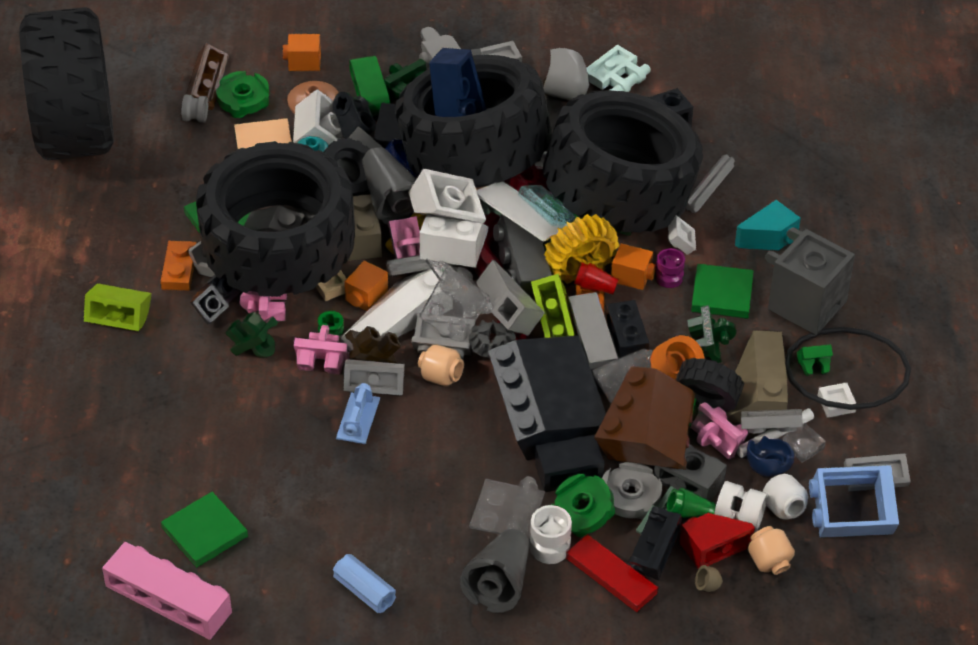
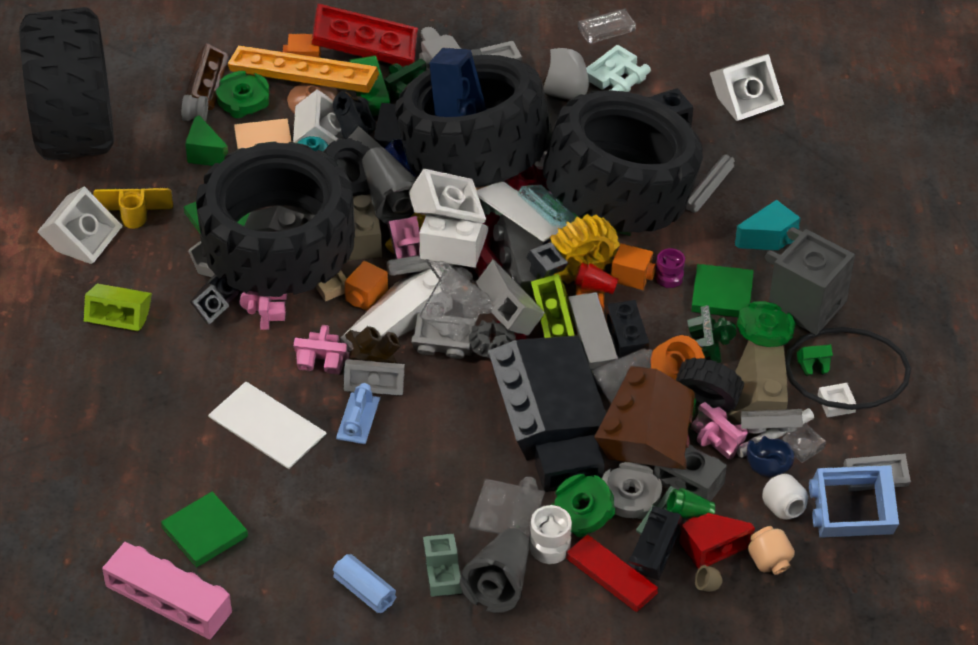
(80, 226): none -> white slope
(134, 203): none -> yellow piece
(177, 266): orange plate -> none
(204, 145): none -> green slope
(252, 334): dark green hips -> none
(267, 425): none -> white window
(304, 69): none -> light orange plate
(332, 317): green bush -> none
(364, 35): none -> red tile
(441, 365): light nougat head -> none
(442, 565): none -> sand green slope
(546, 261): none -> black tile
(606, 26): none -> clear tile
(682, 235): white plate -> none
(747, 87): none -> white slope
(752, 504): white wheel -> none
(765, 324): none -> green tile

